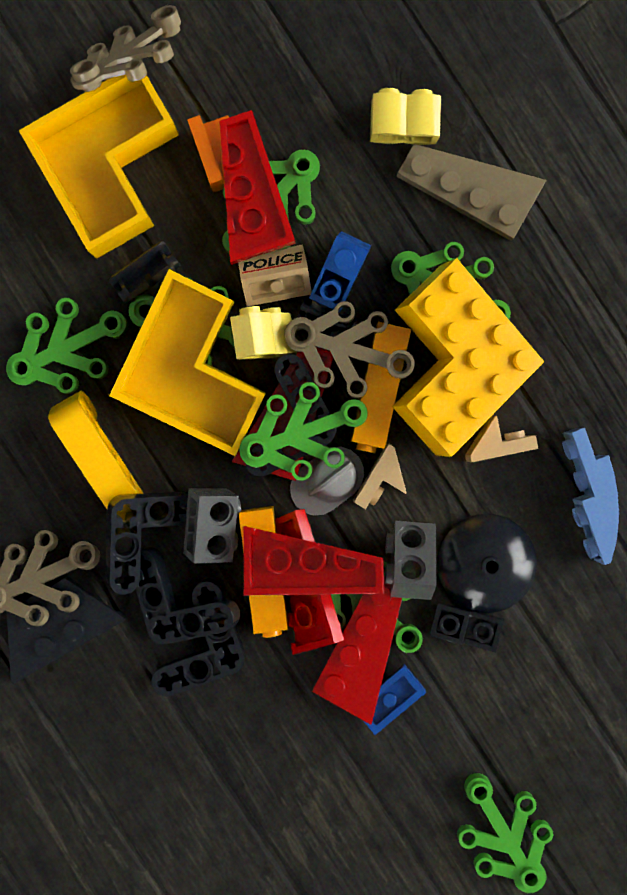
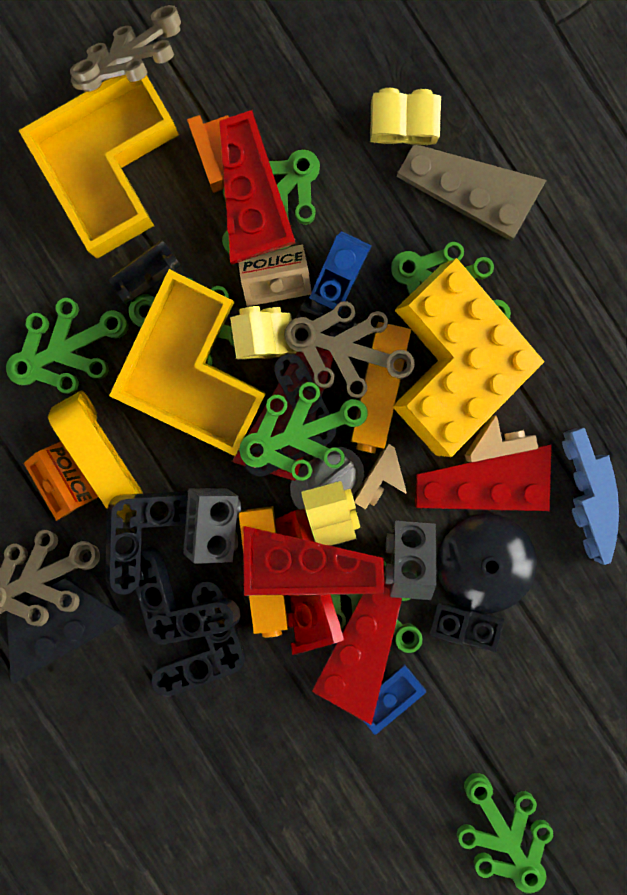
(59, 480): none -> orange panel
(331, 513): none -> light yellow brick
(495, 483): none -> red wing

